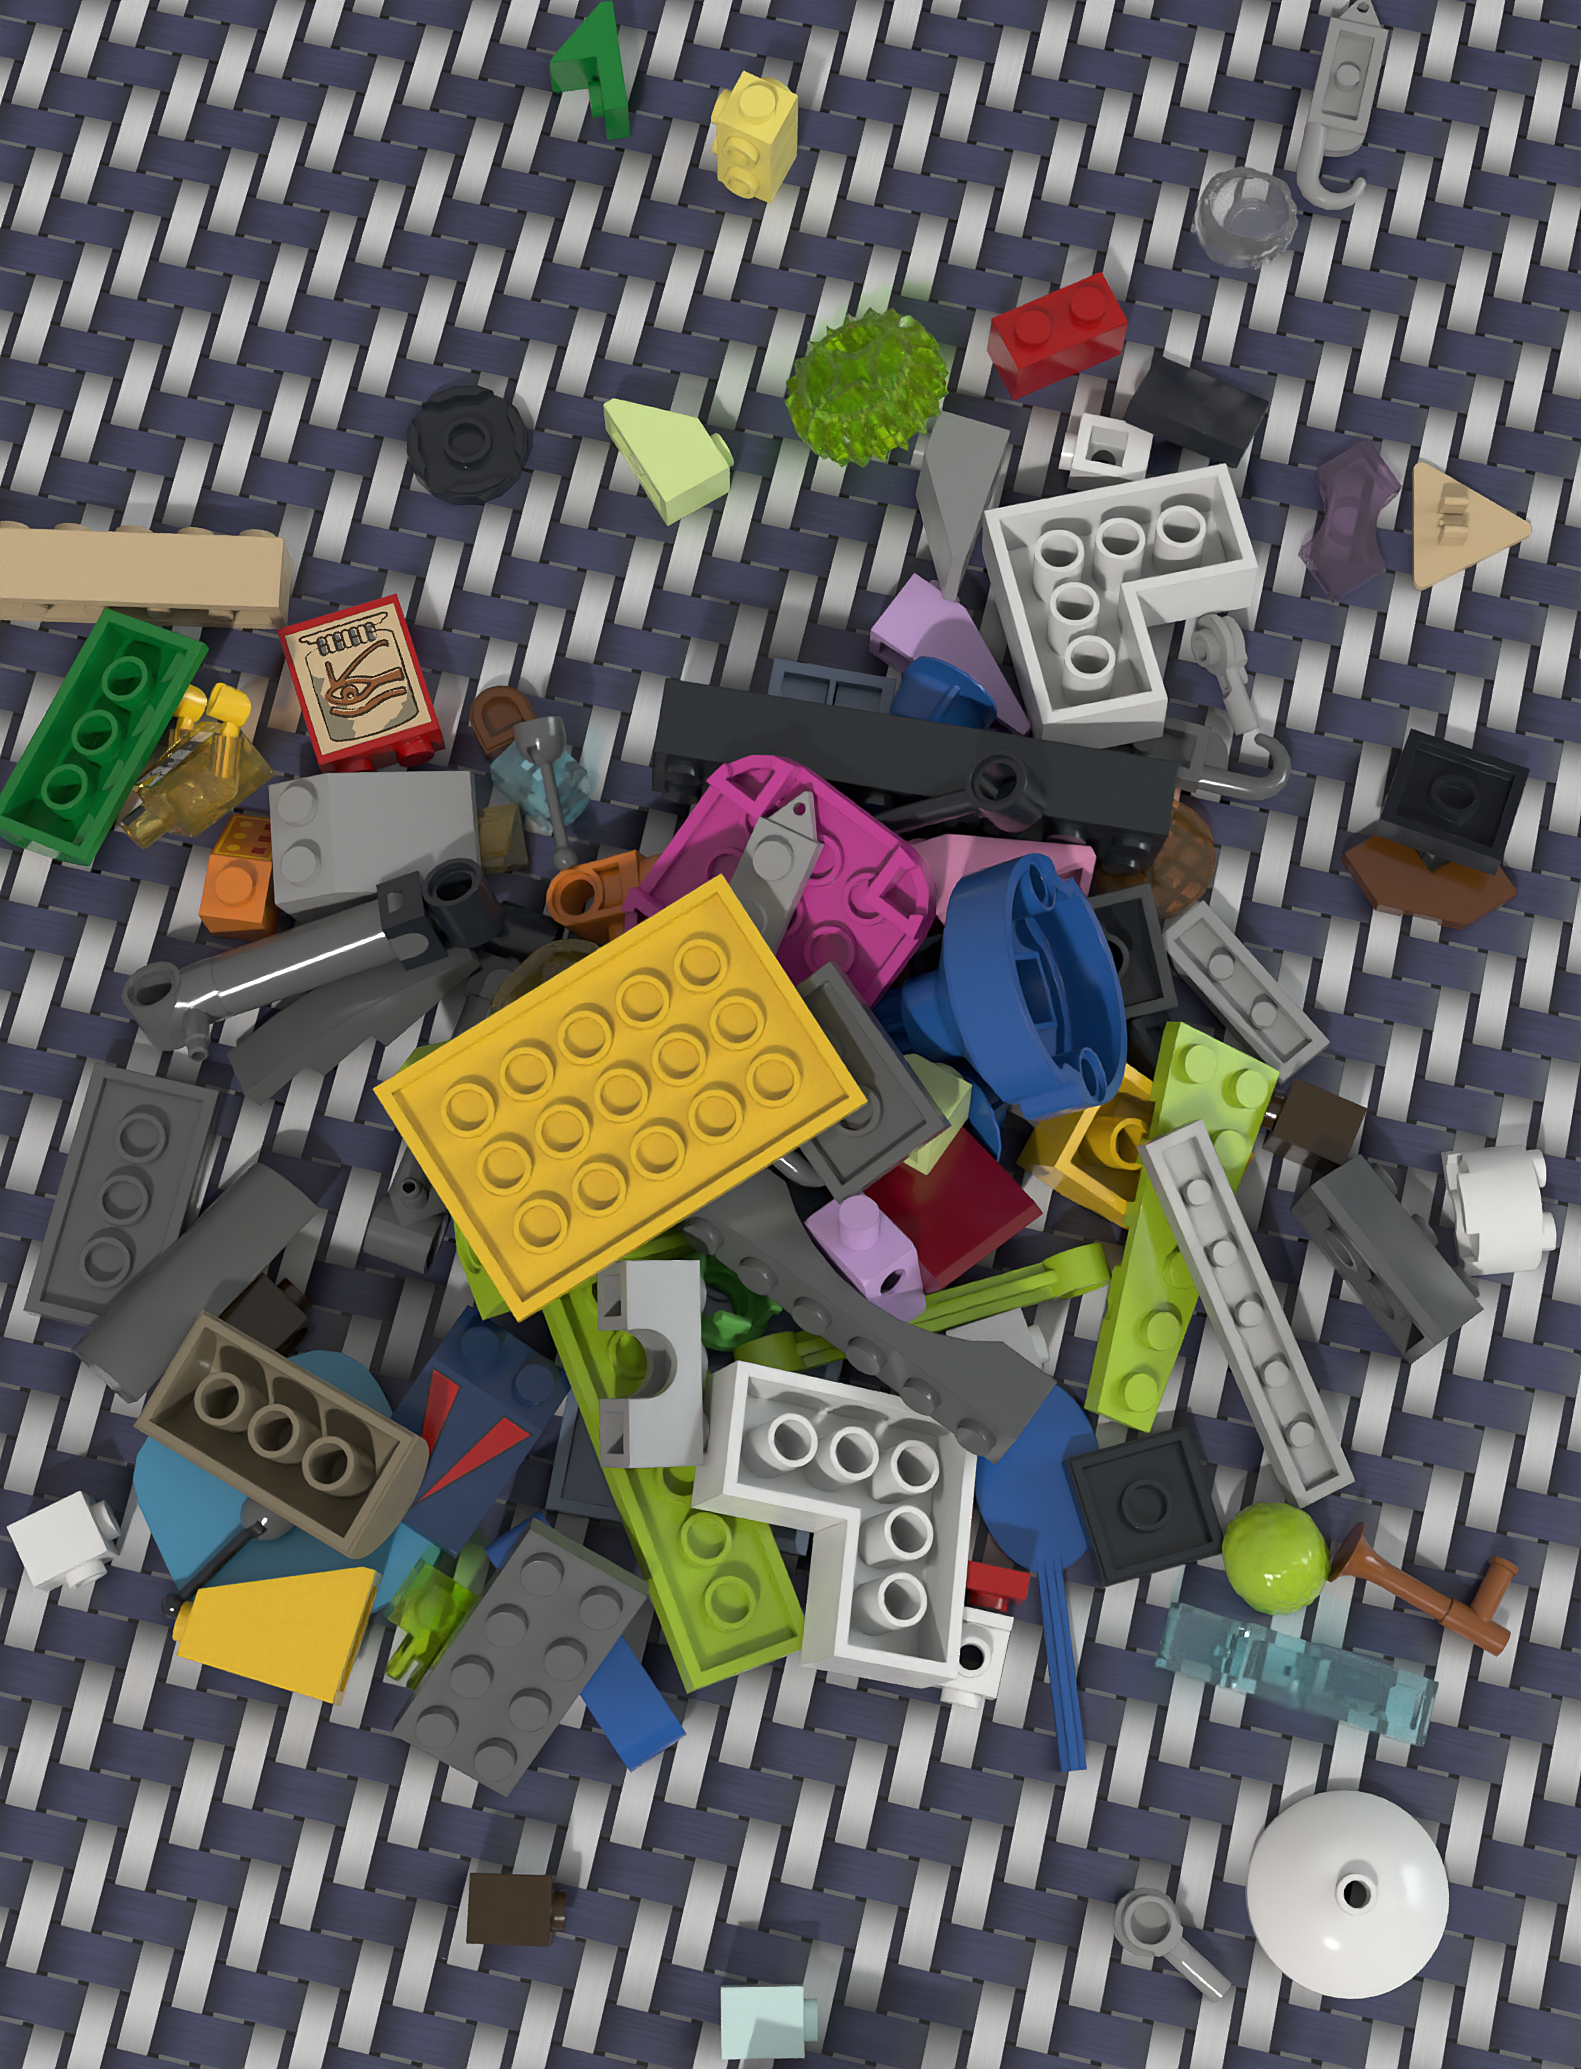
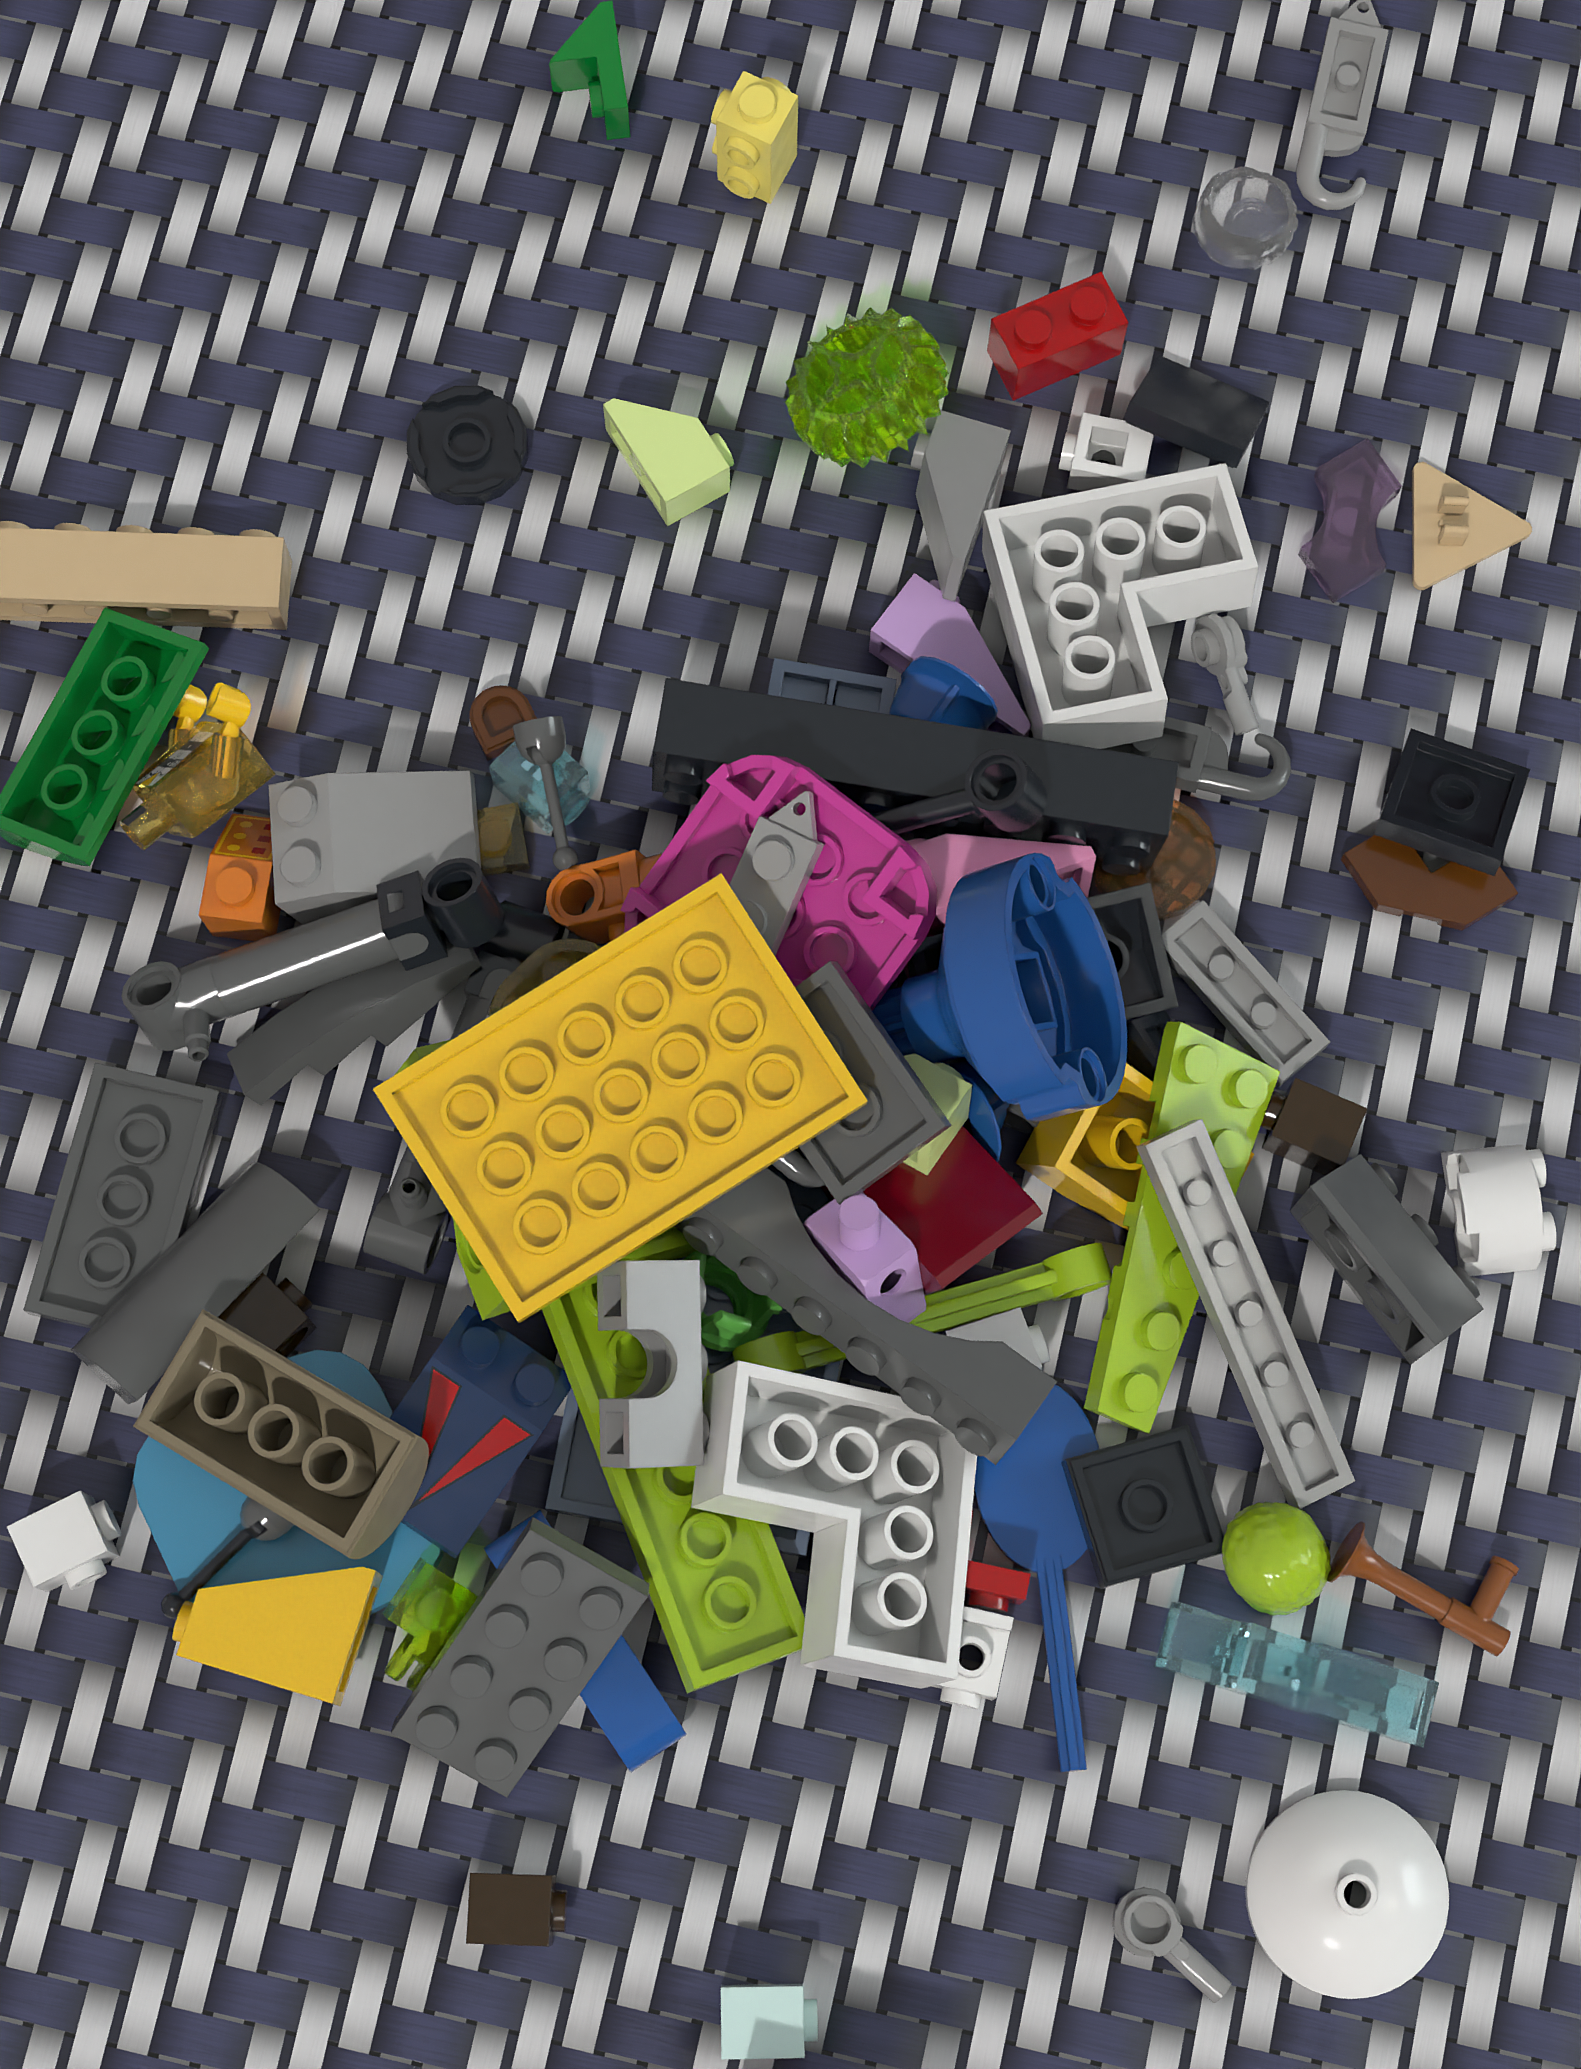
(362, 689): brick -> none

